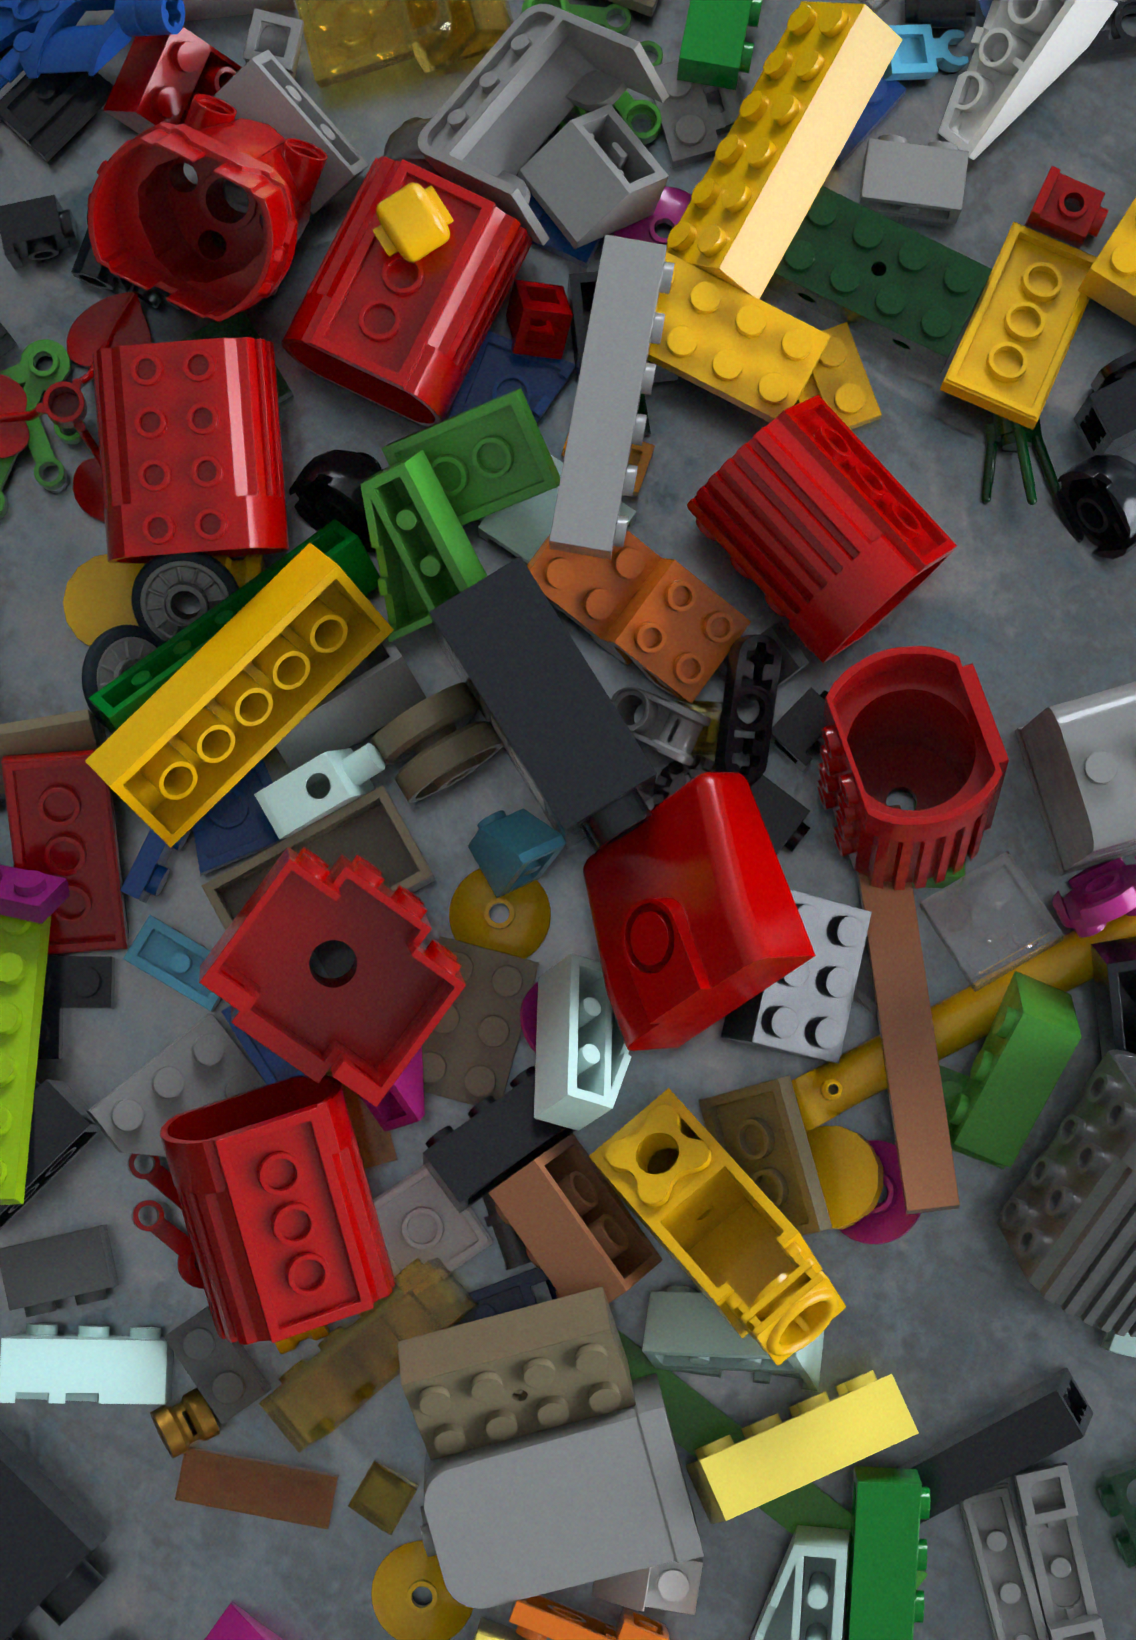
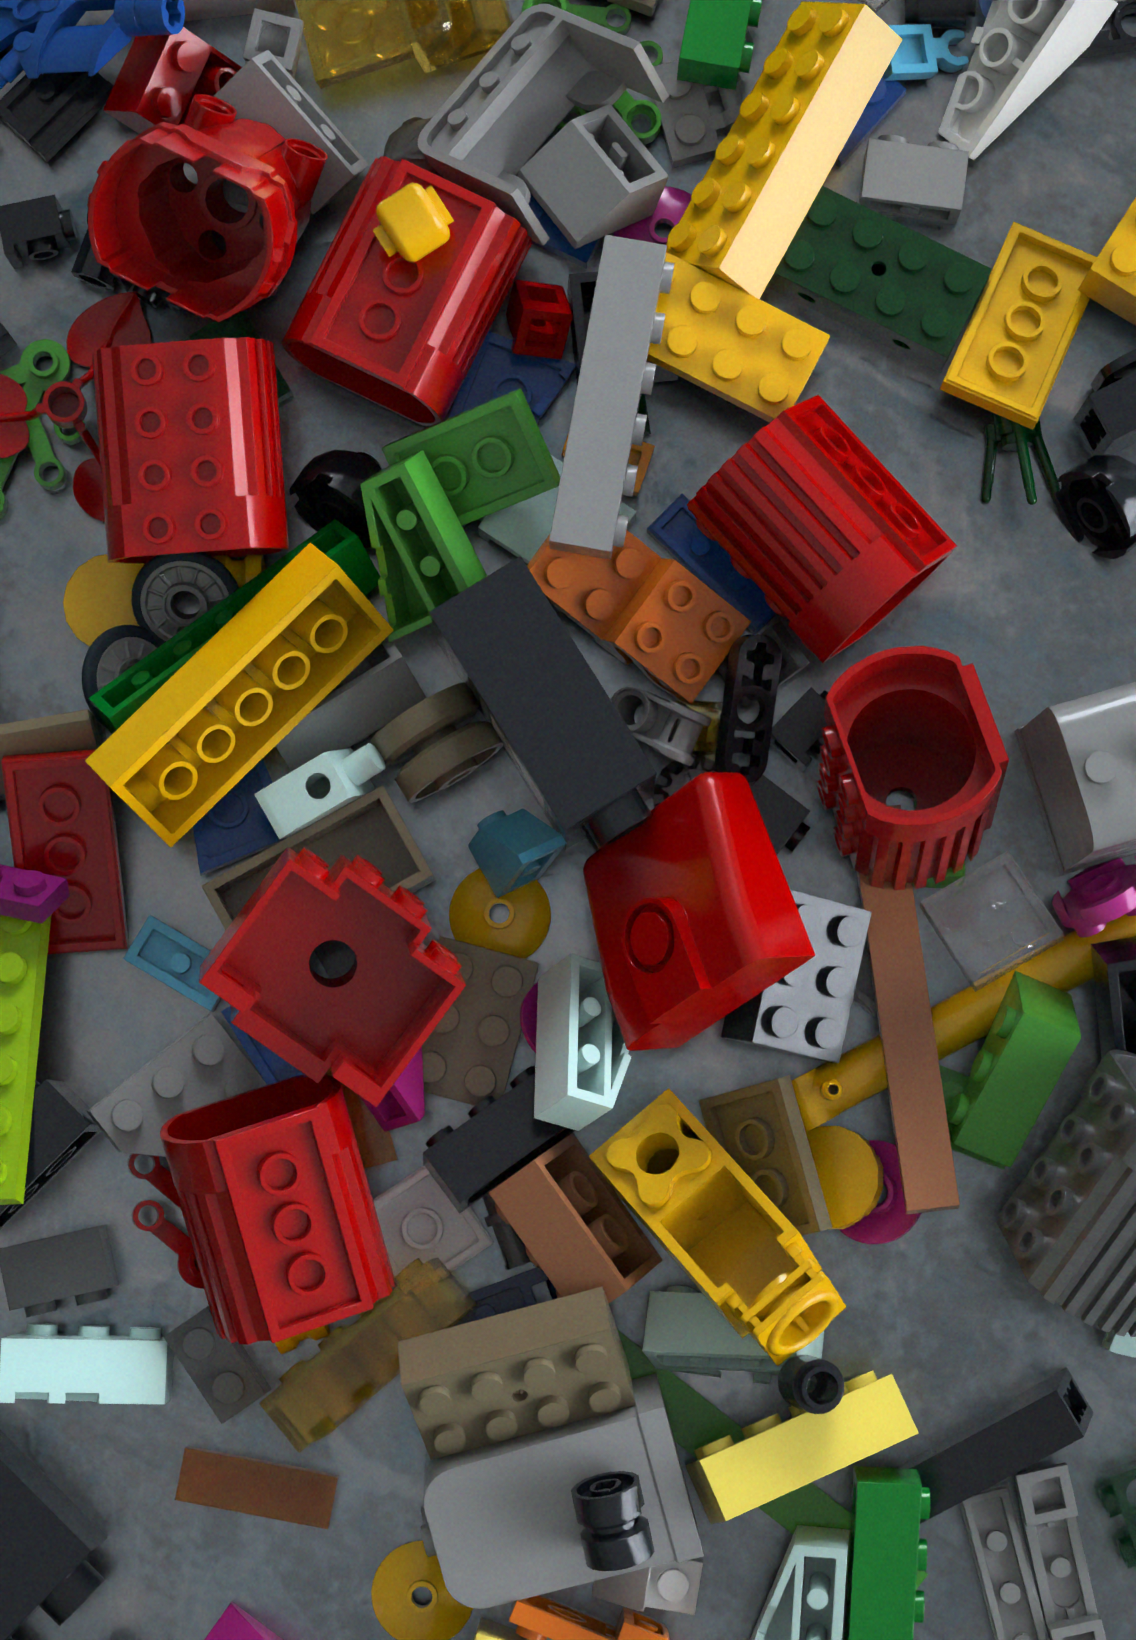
(72, 984): black plate -> none
(148, 870): blue plate -> none
(174, 1428): pearl gold wheel -> none
(383, 1497): clear yellow slope -> none
(614, 1528): none -> black wheel
(709, 562): none -> blue tile
(825, 1385): none -> black brick
(843, 380): yellow plate -> none
(1053, 218): red brick -> none

